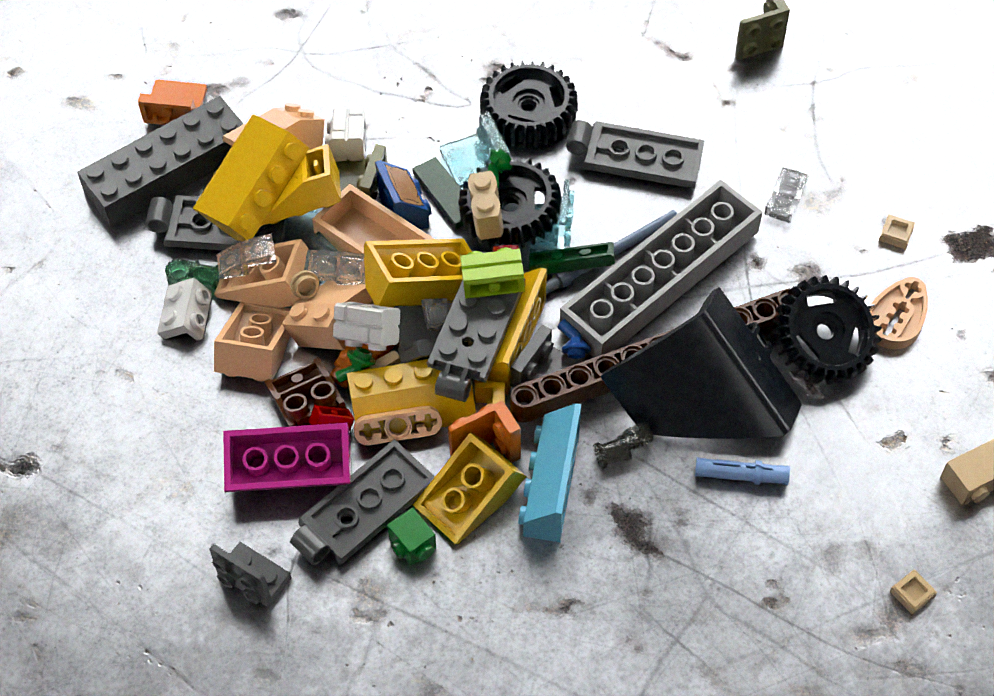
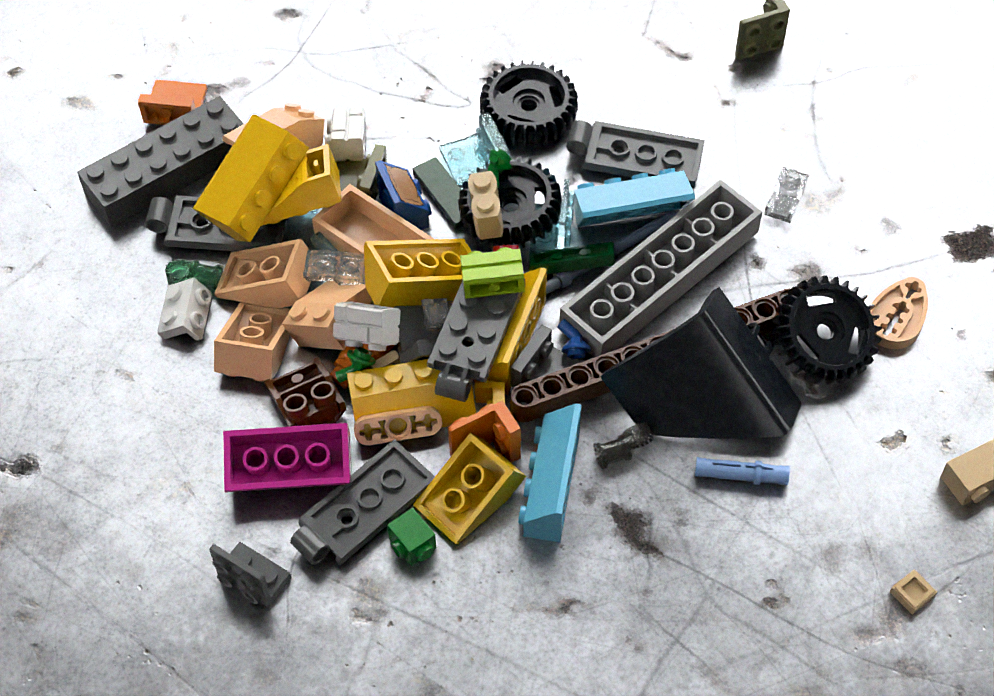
(251, 252): clear slope -> none
(304, 284): tan plate -> none
(331, 415): red piece -> none
(632, 198): none -> slope
(897, 231): tan tile -> none

